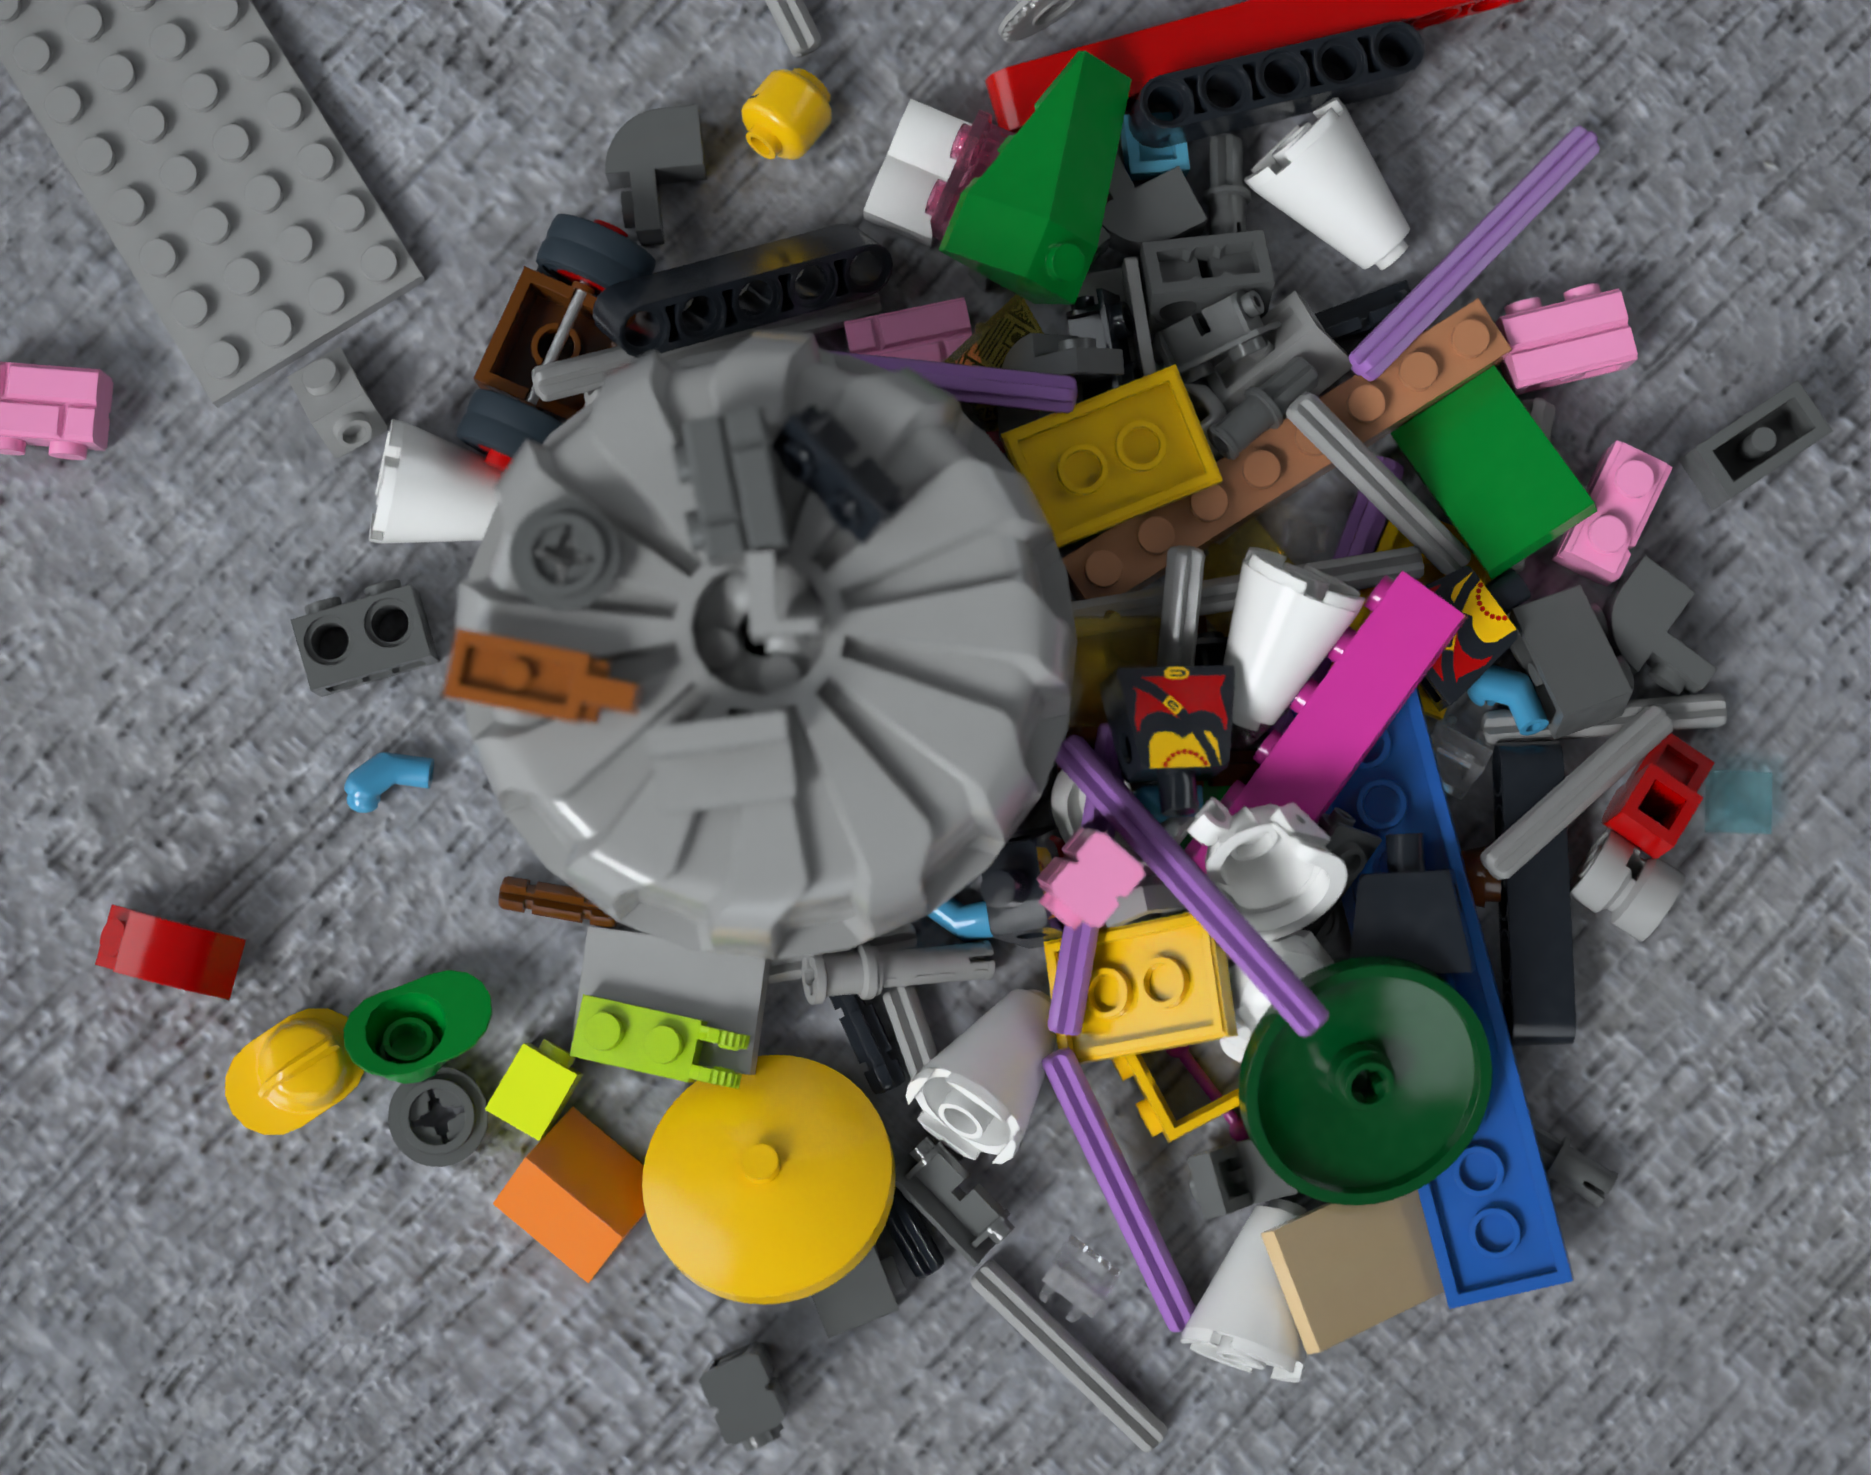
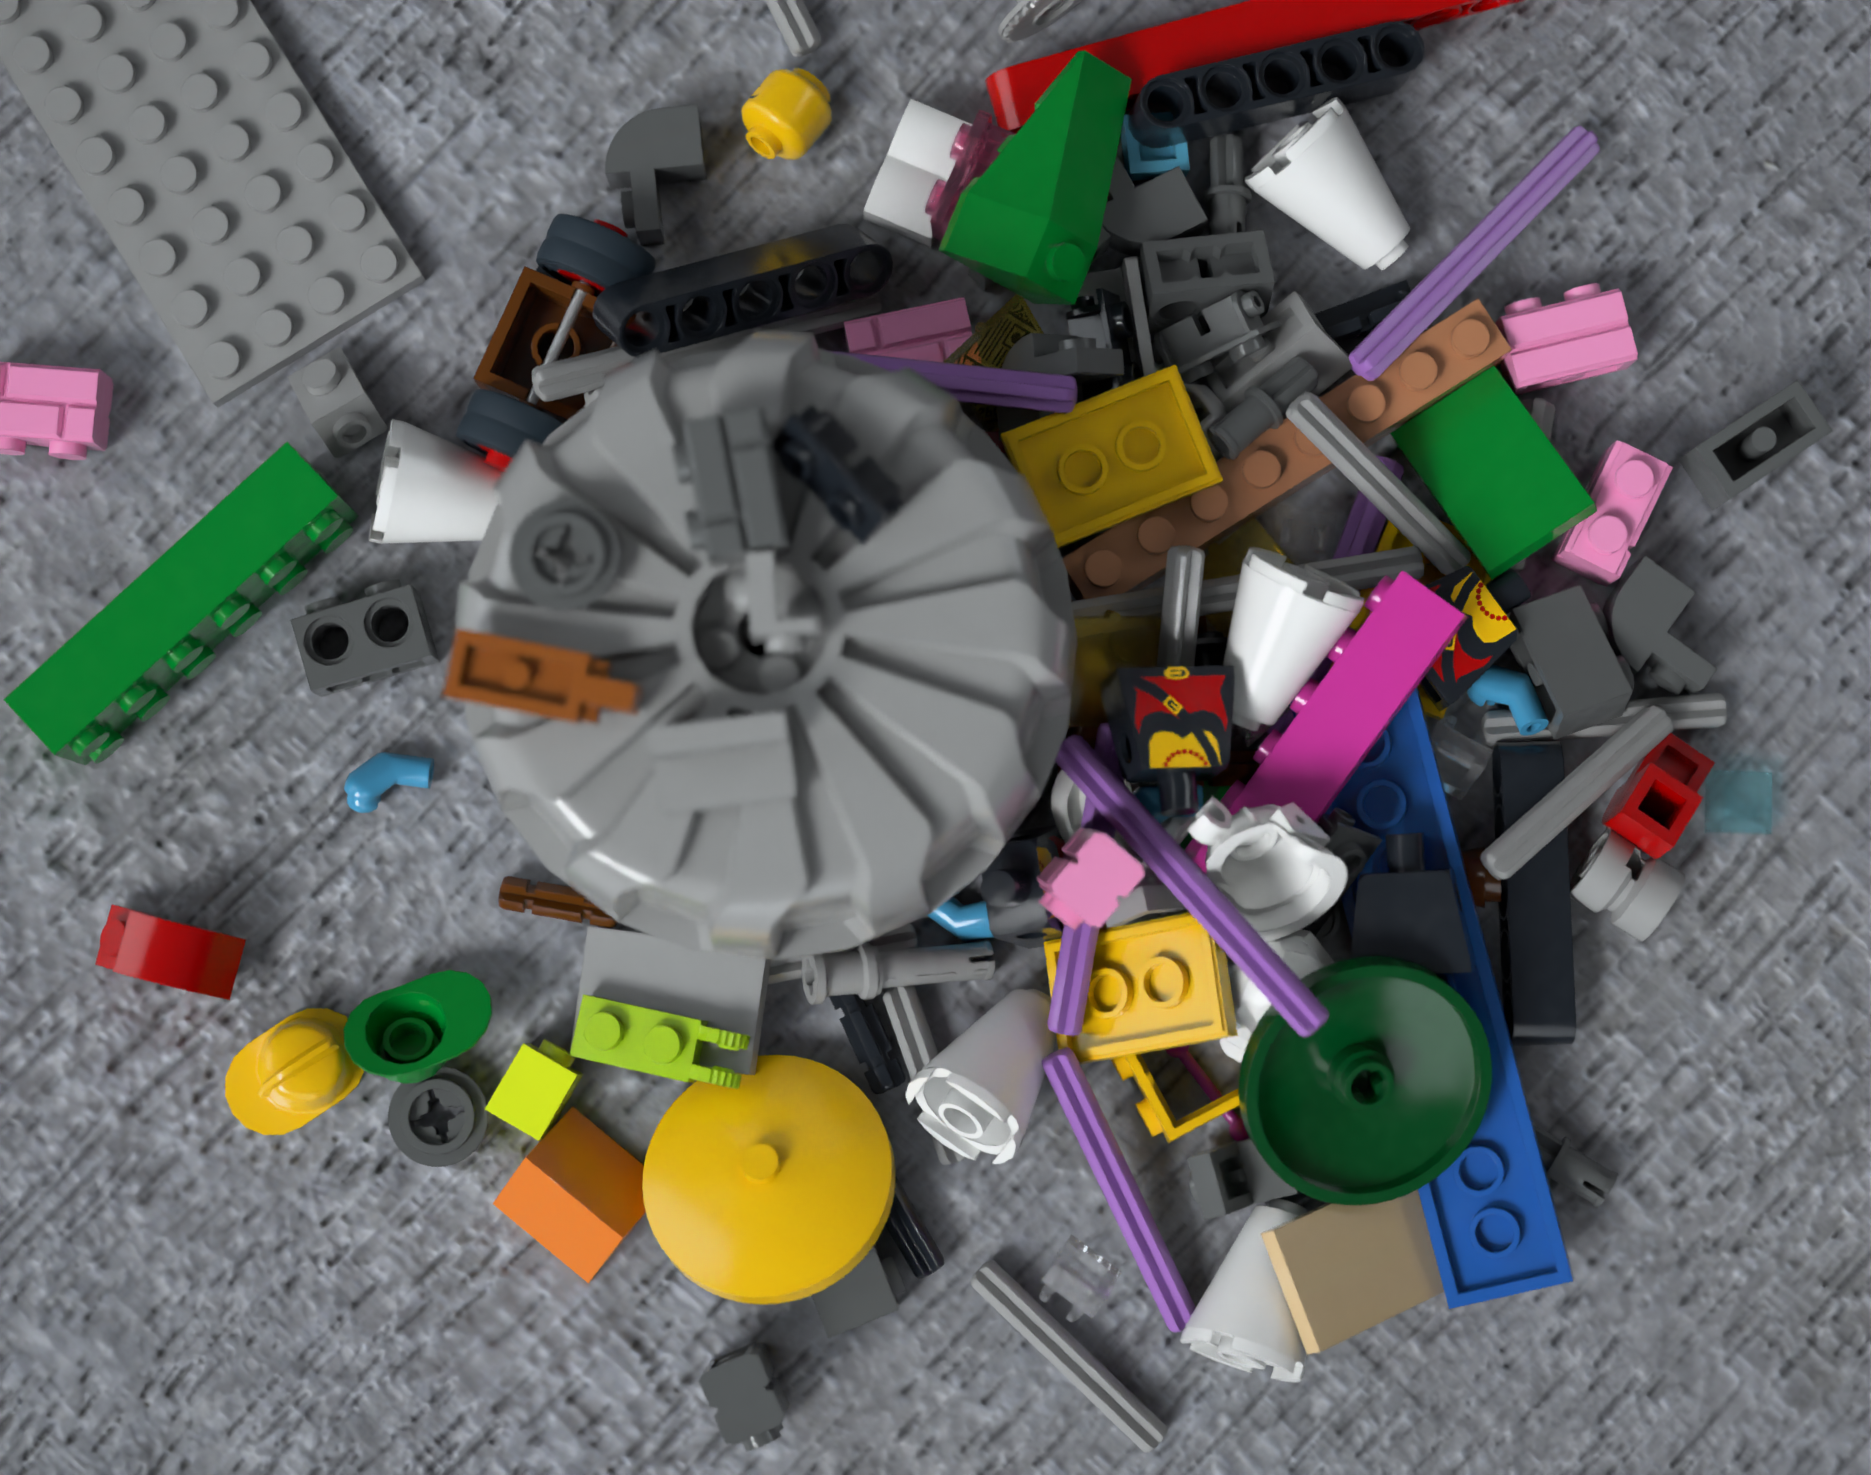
(183, 609): none -> green brick
(968, 1221): dark grey hinge -> none

